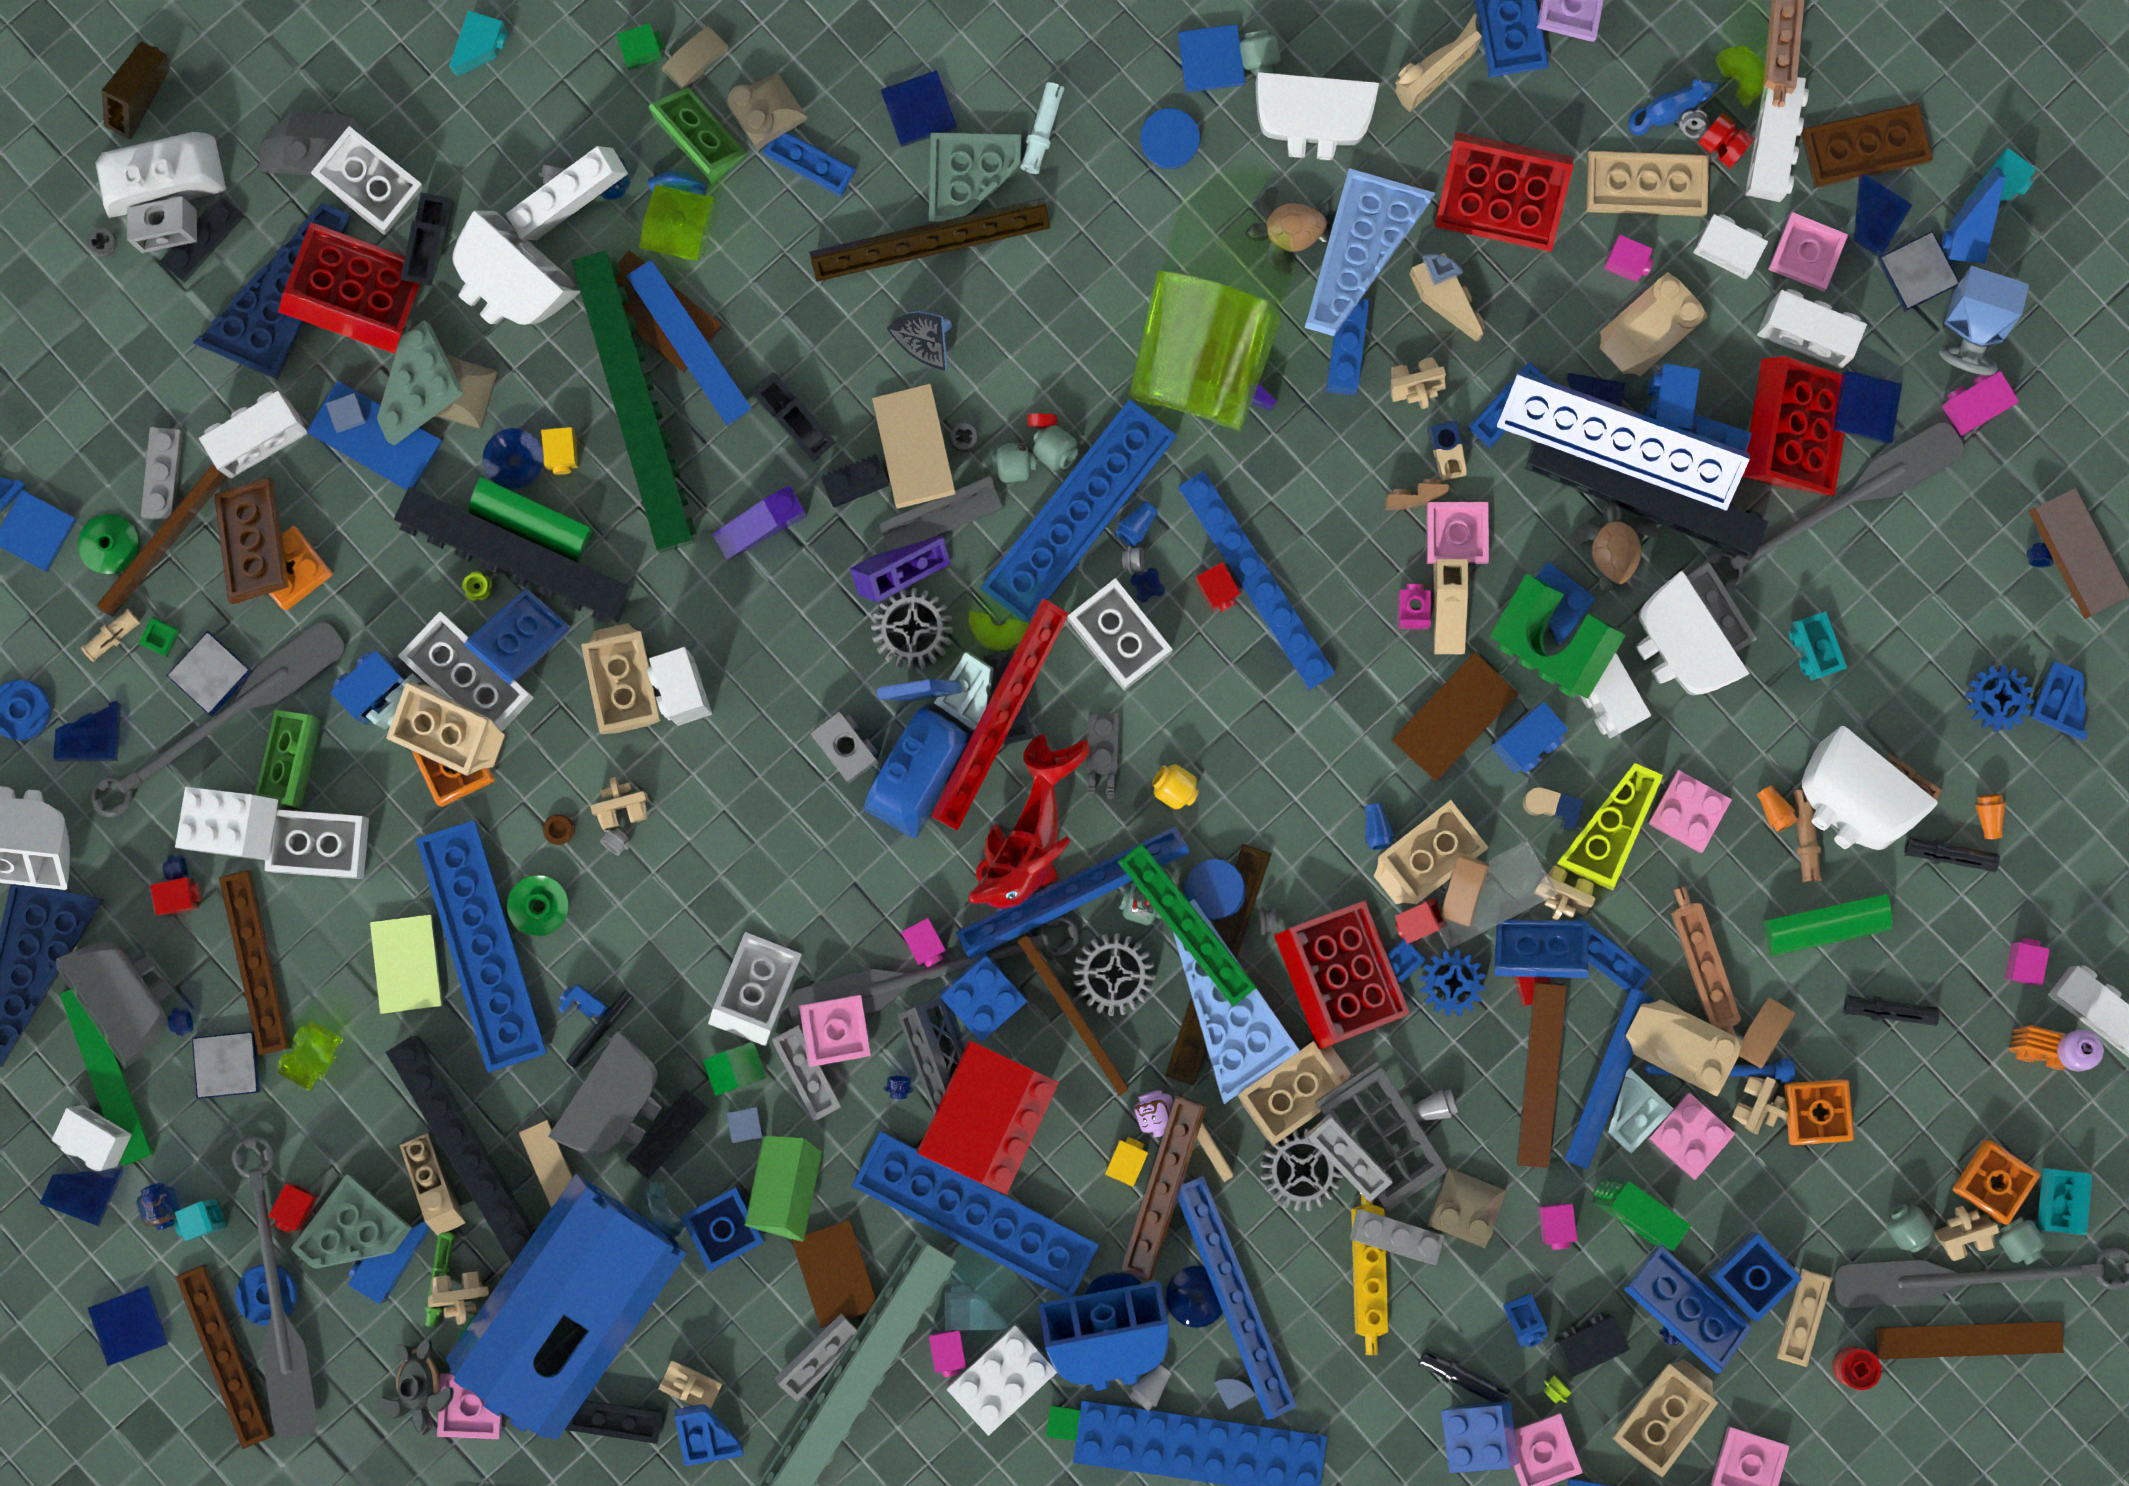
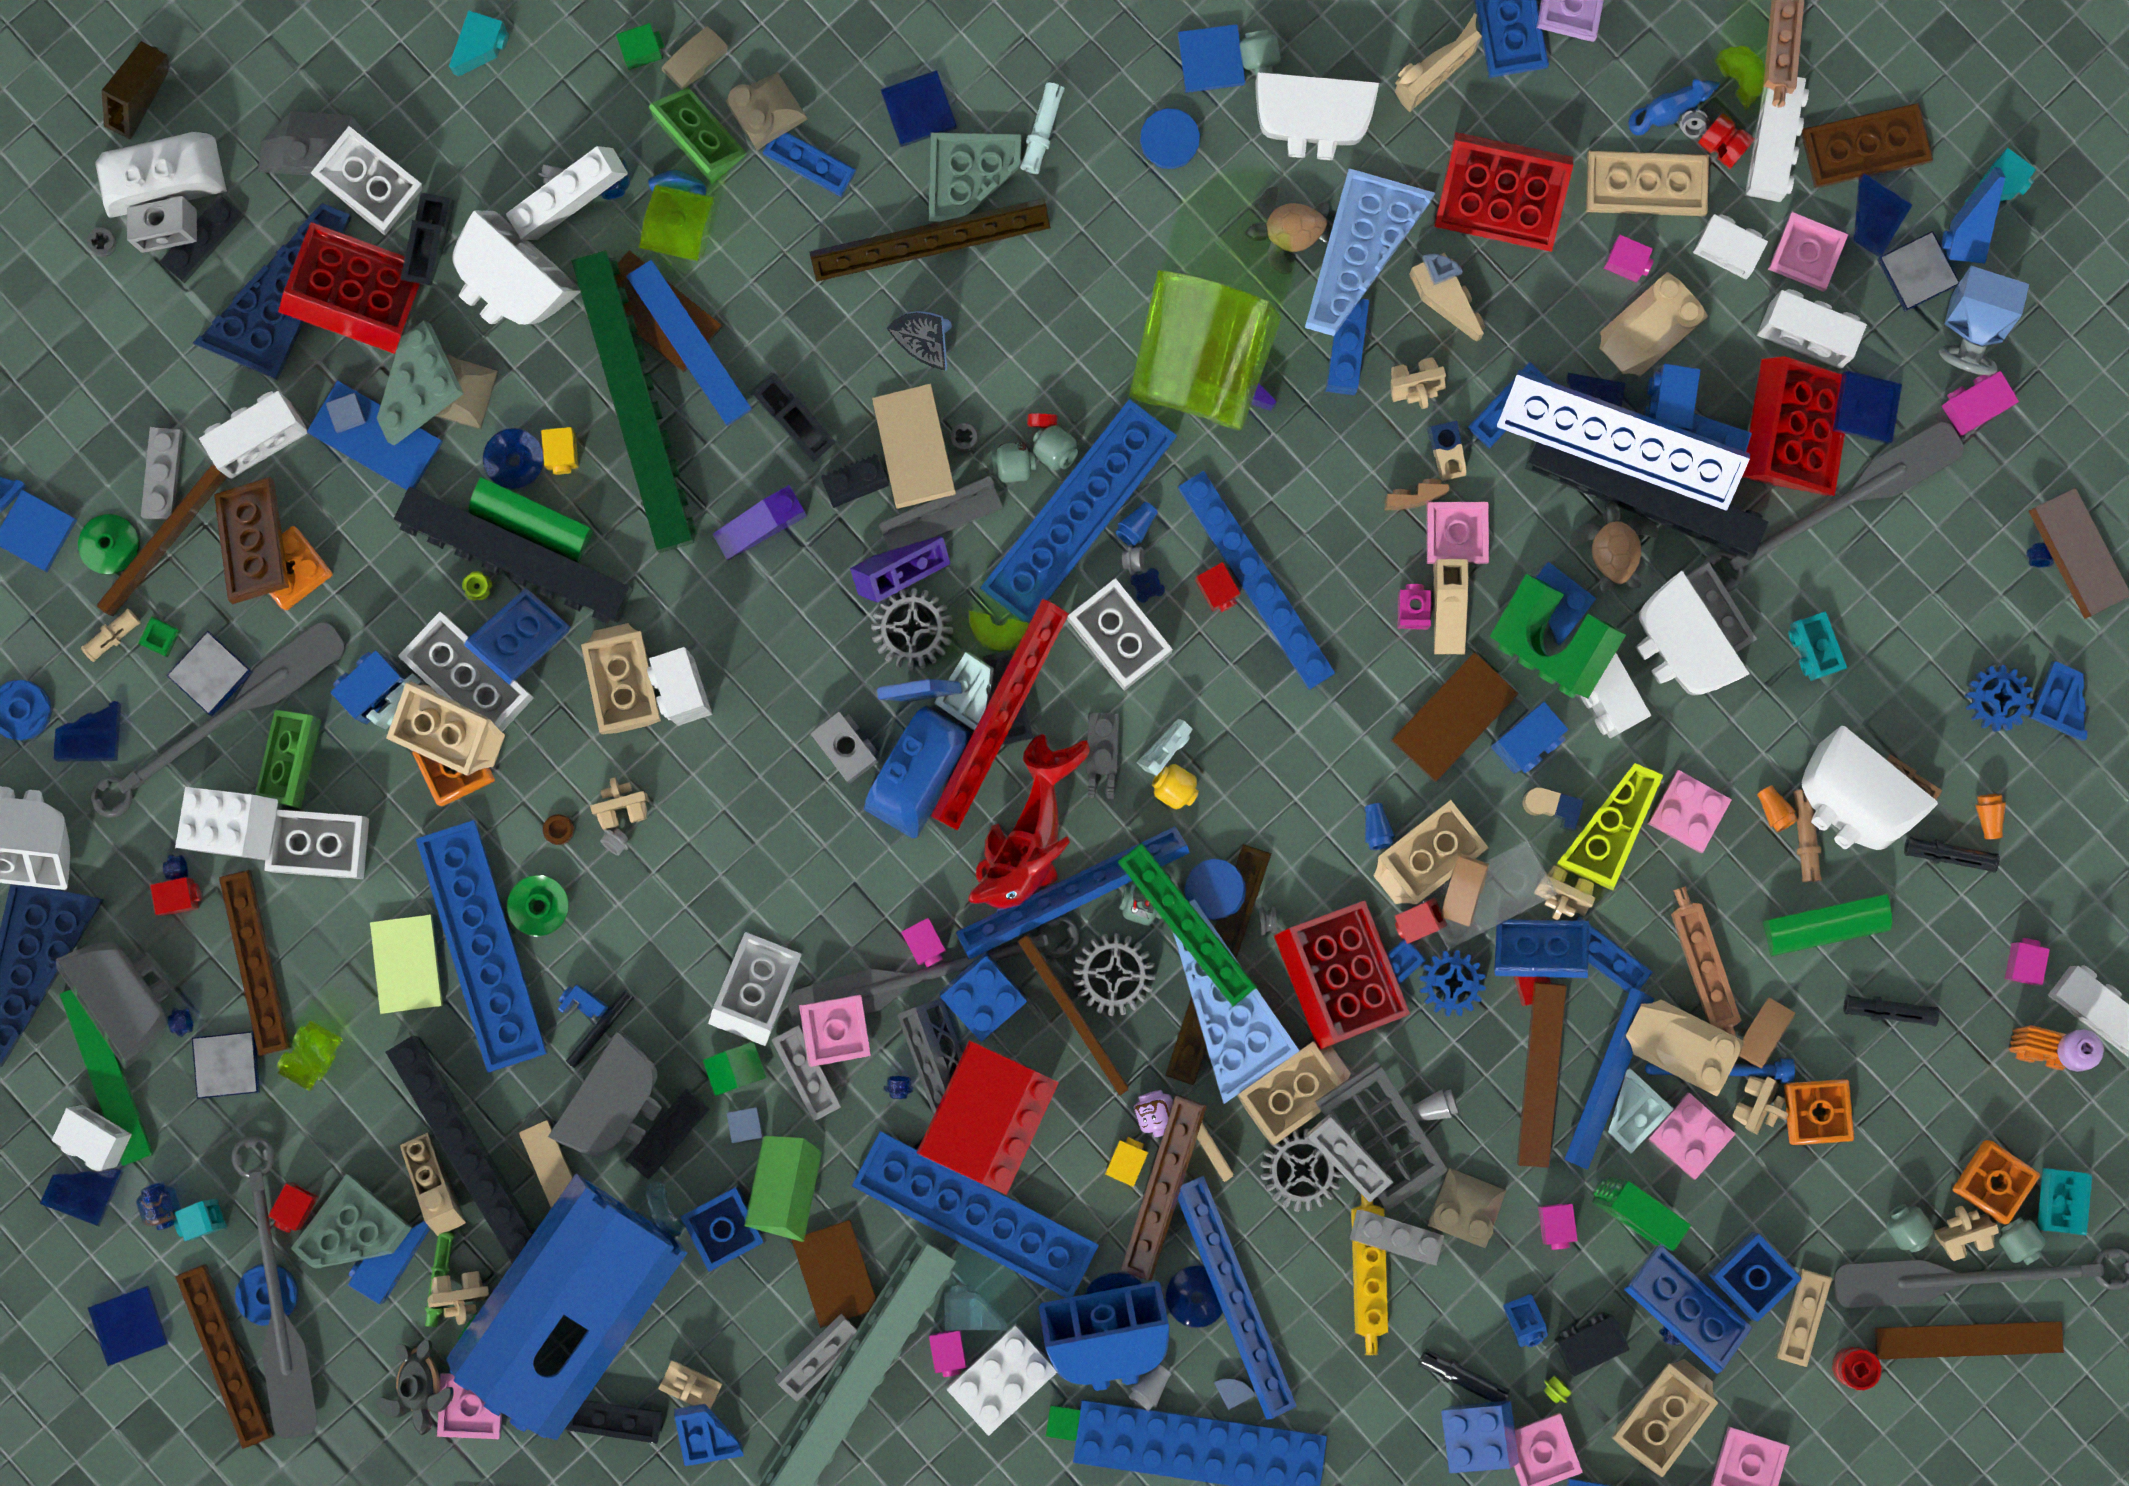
(1165, 747): none -> light aqua wing

